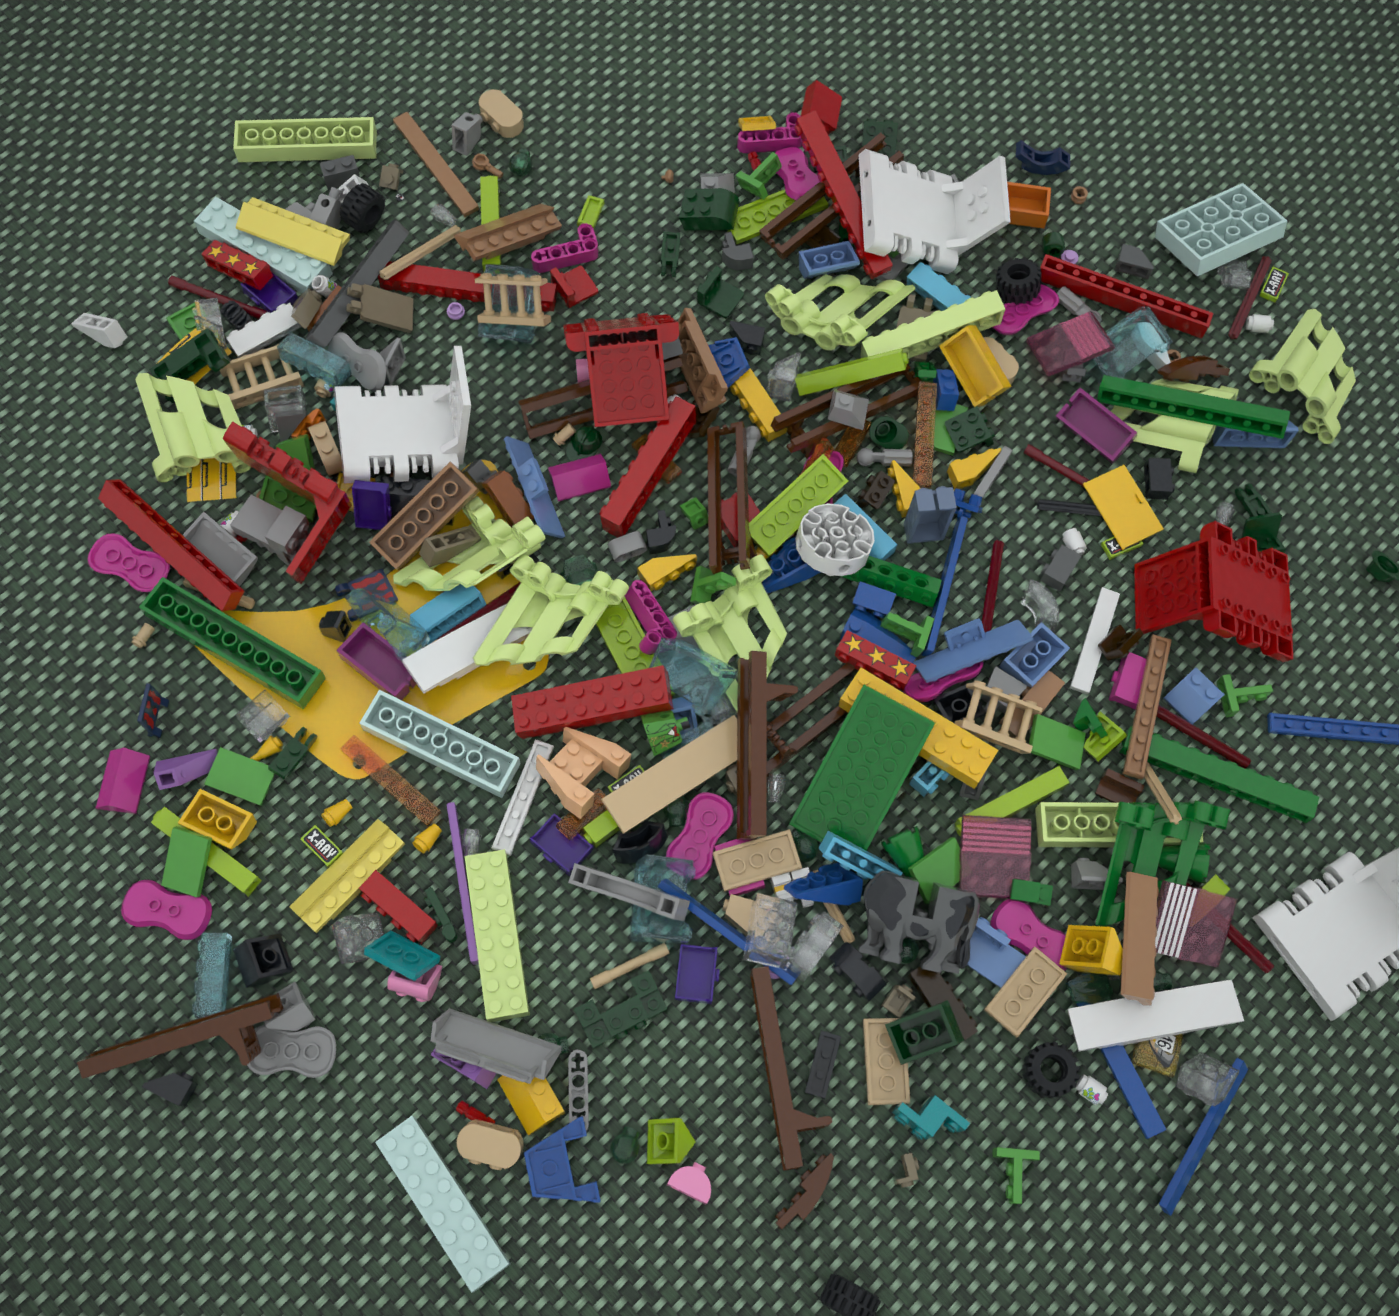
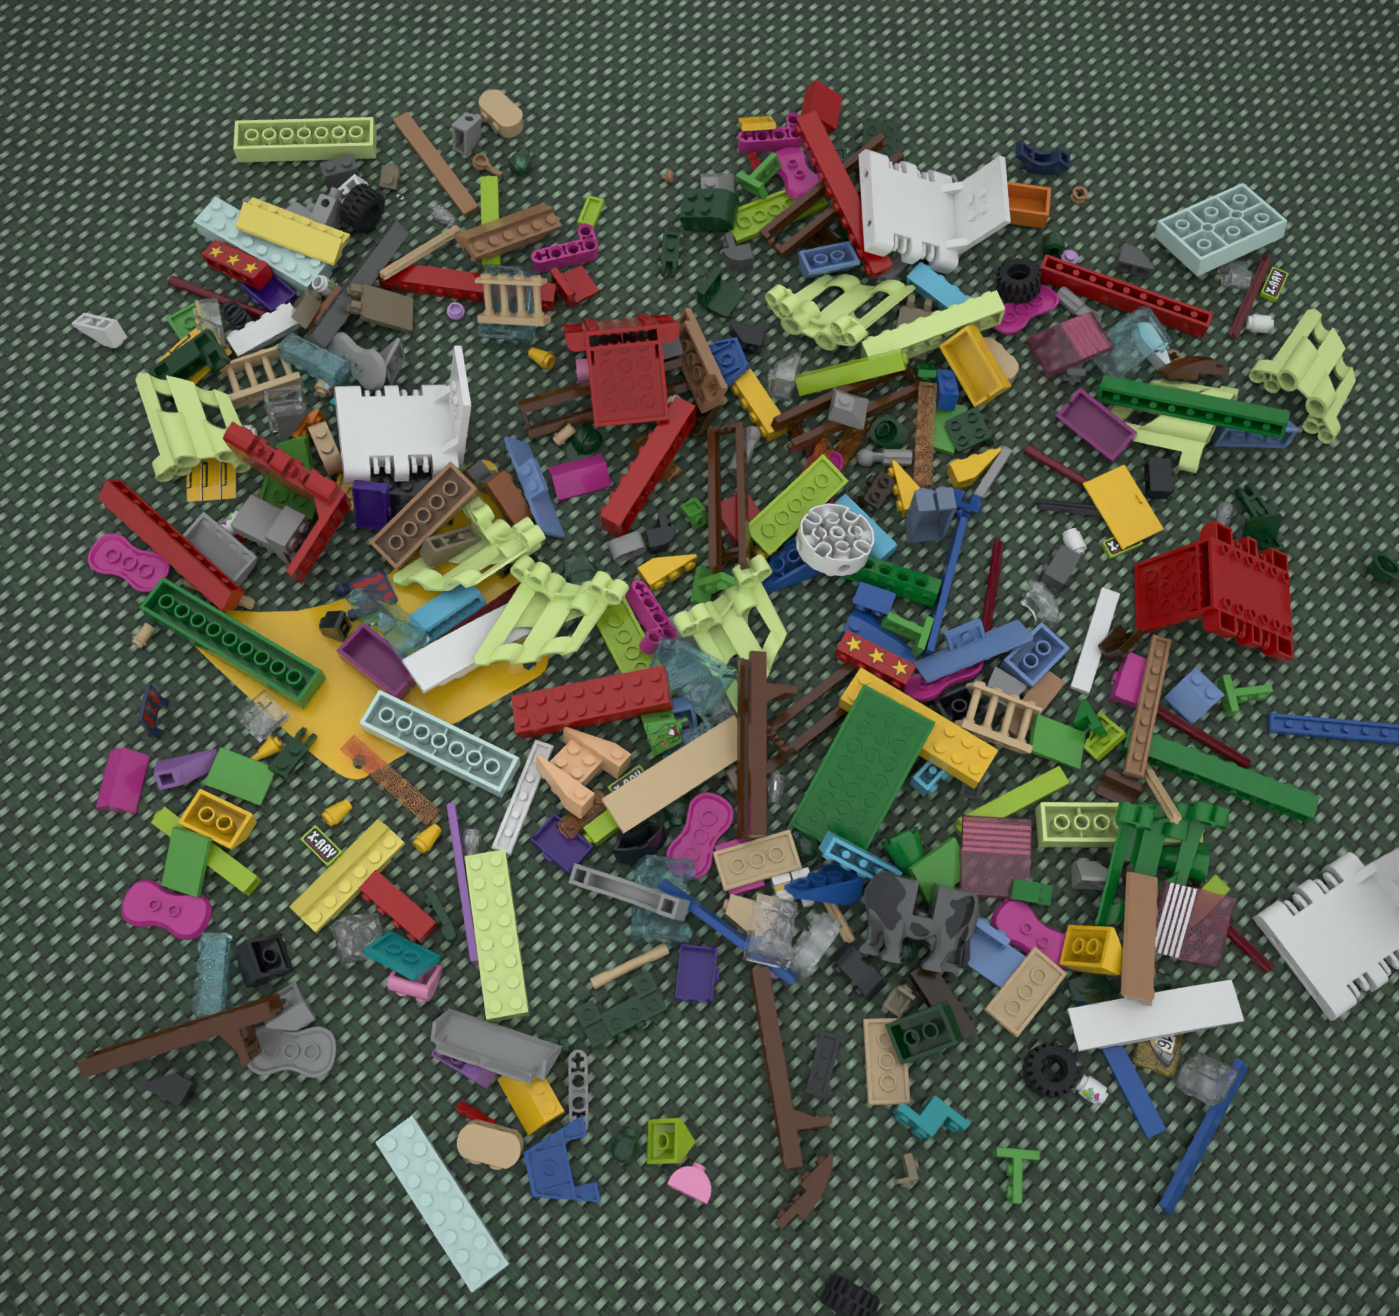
(542, 358): none -> yellow cone

